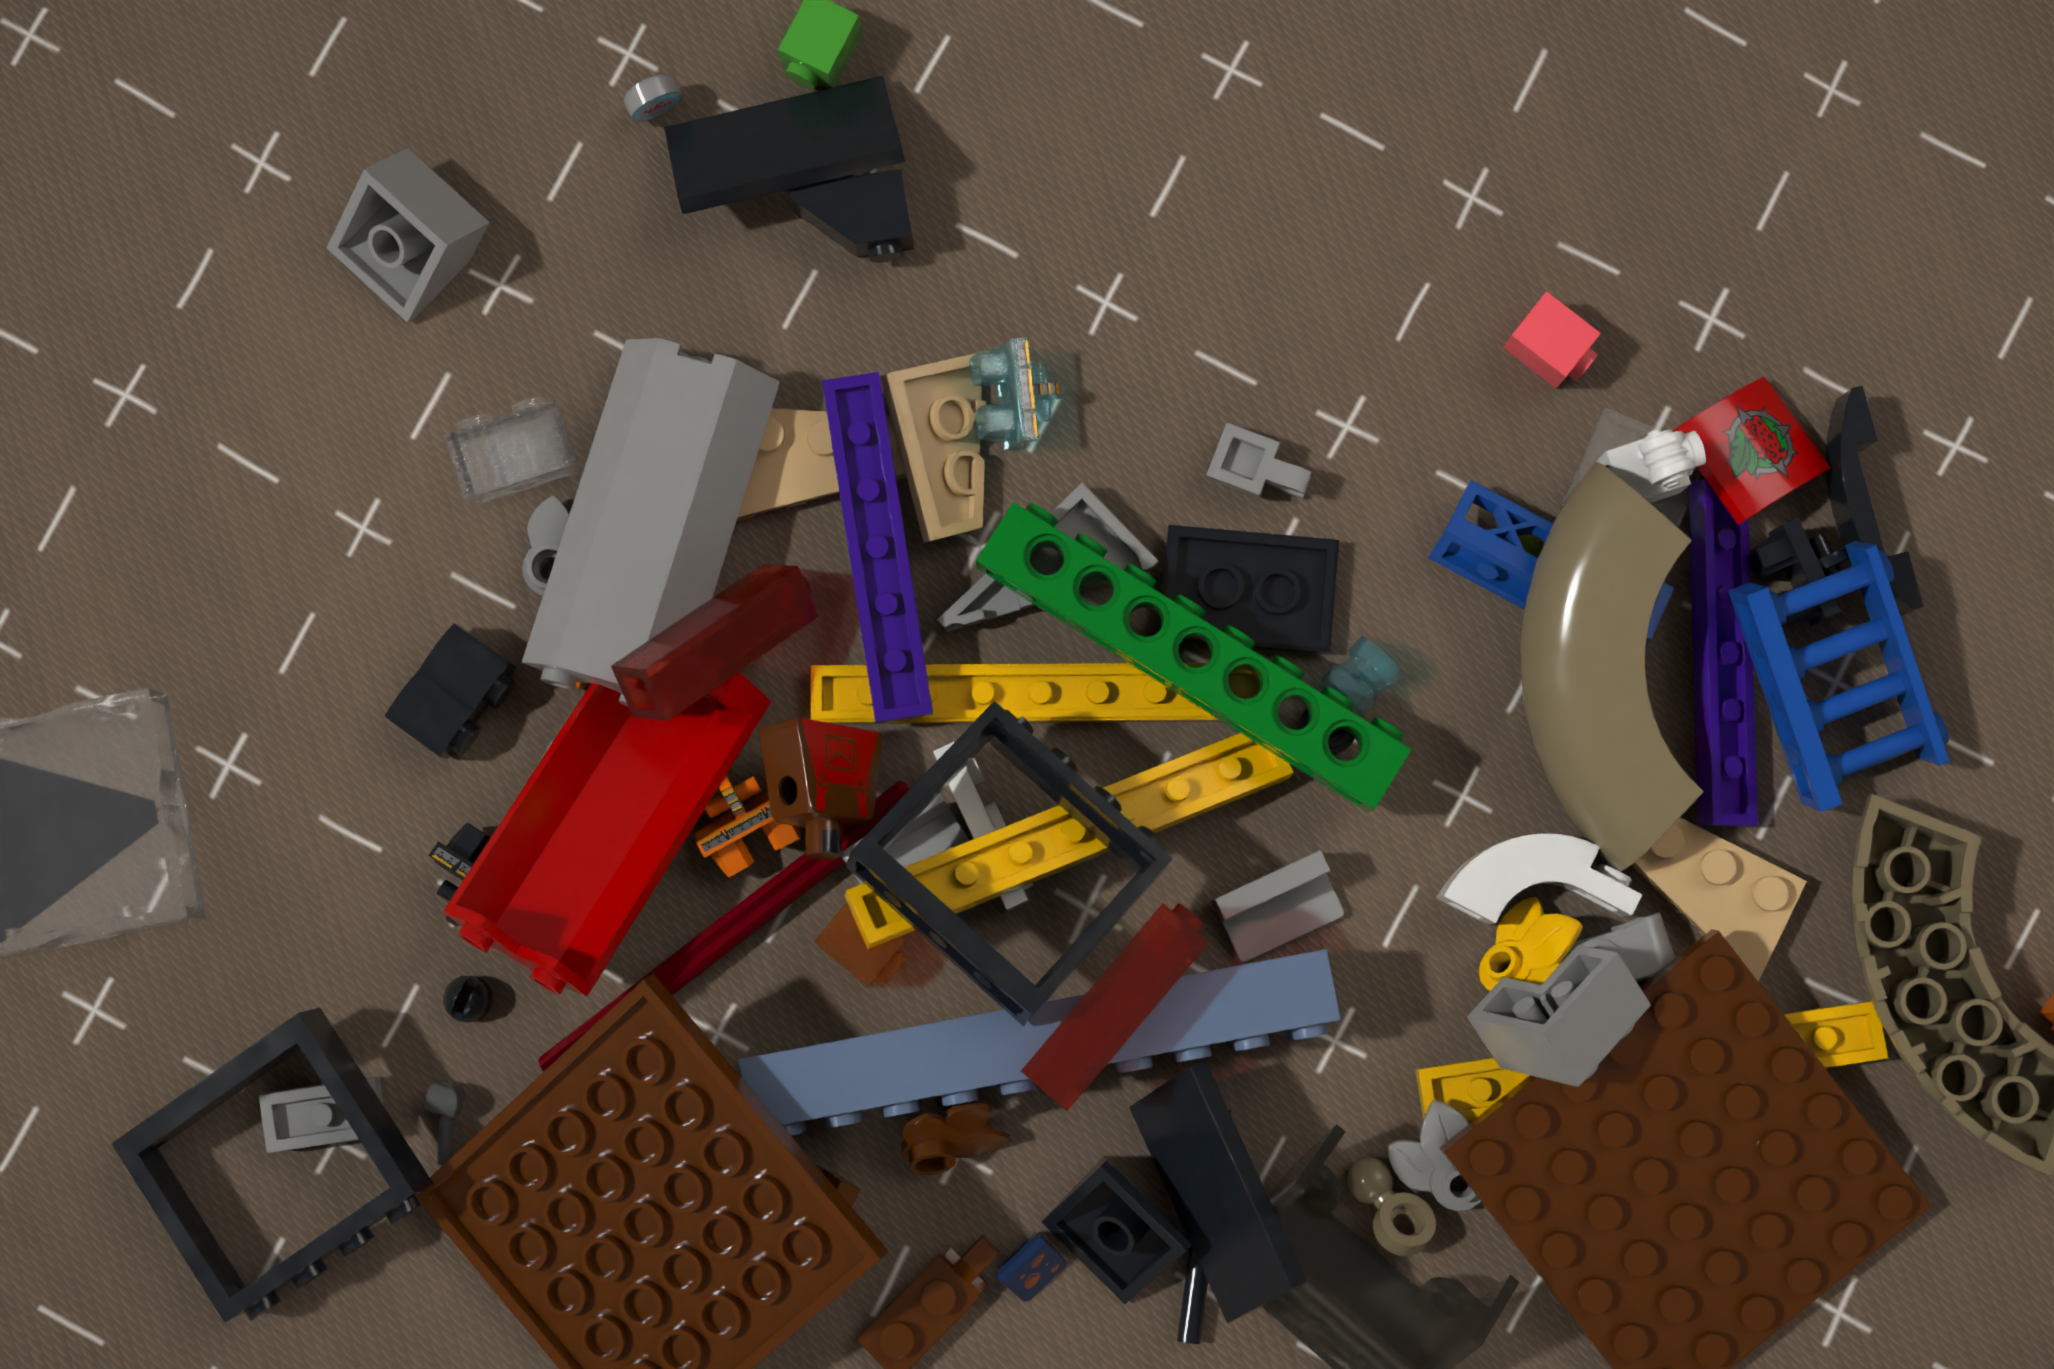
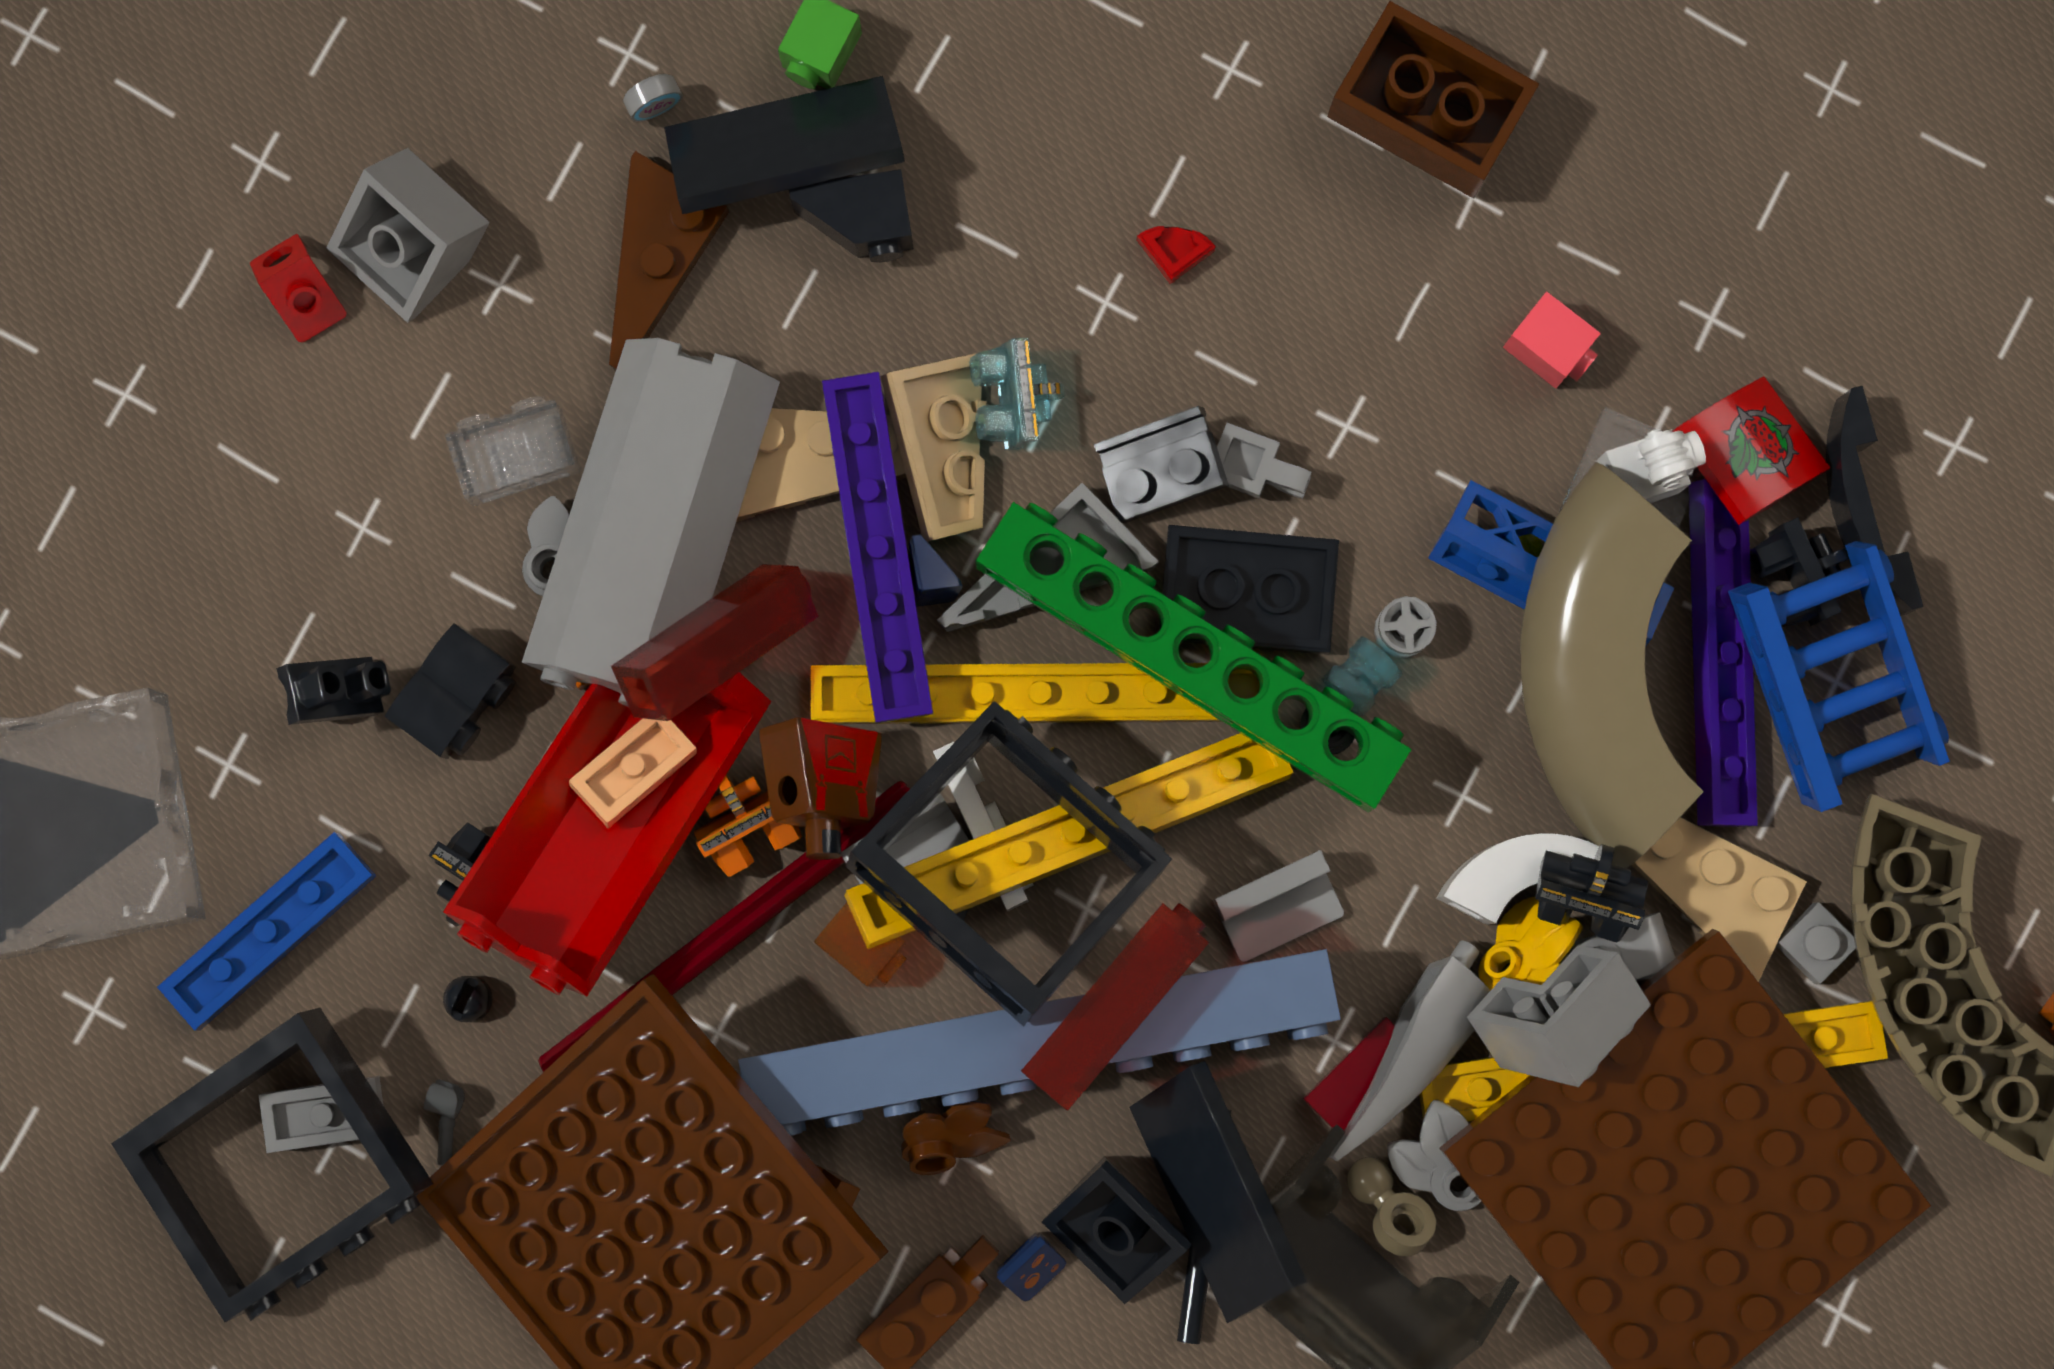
(266, 931): none -> blue plate
(297, 289): none -> red bracket
(334, 689): none -> black hips
(632, 768): none -> light nougat plate
(656, 250): none -> reddish brown wing
(931, 576): none -> dark blue slope
(1161, 465): none -> plate
(1175, 249): none -> red tile
(1345, 1085): none -> dark red tile
(1414, 616): none -> light grey wheel
(1424, 1040): none -> light grey piece
(1431, 99): none -> reddish brown brick
(1592, 889): none -> black hips
(1816, 943): none -> light grey plate

